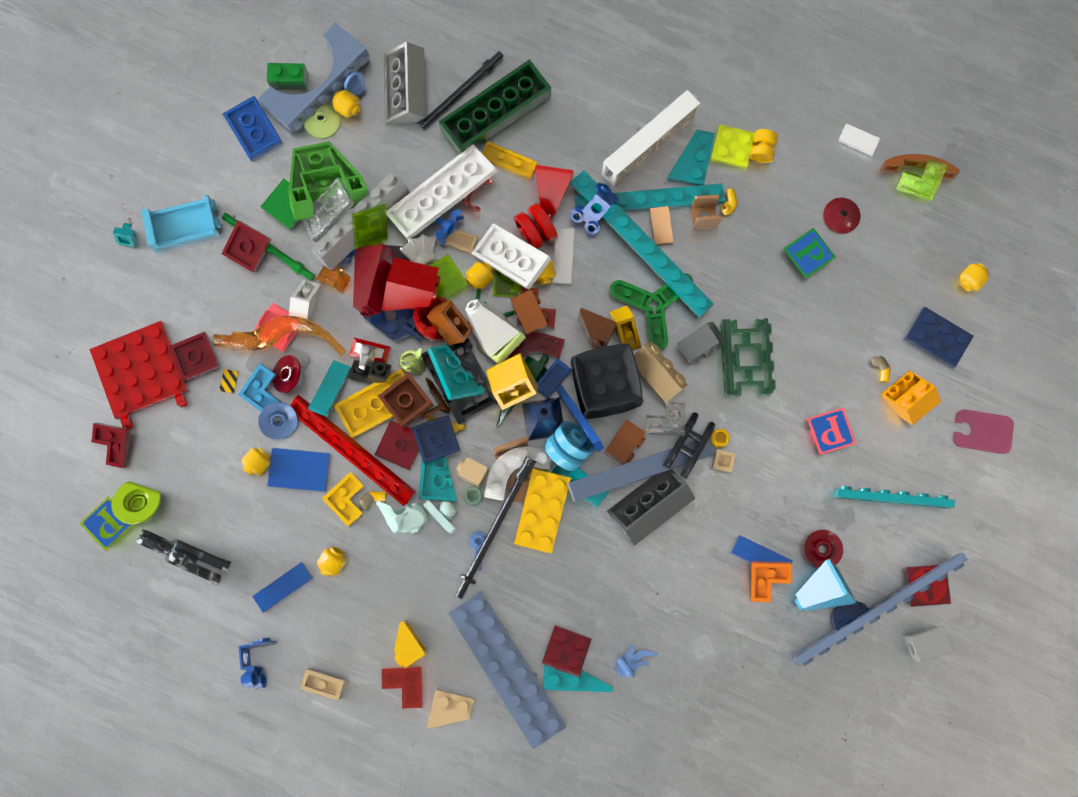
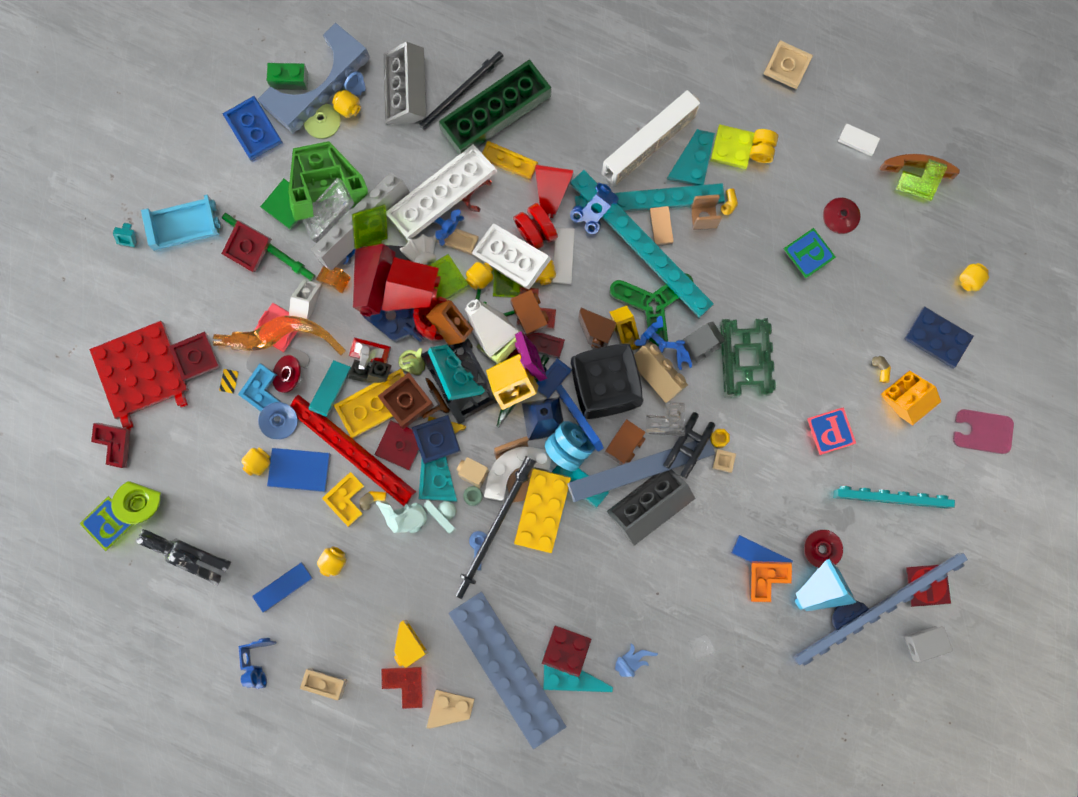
(530, 356): none -> magenta plate
(682, 354): none -> blue piece
(788, 64): none -> tan plate

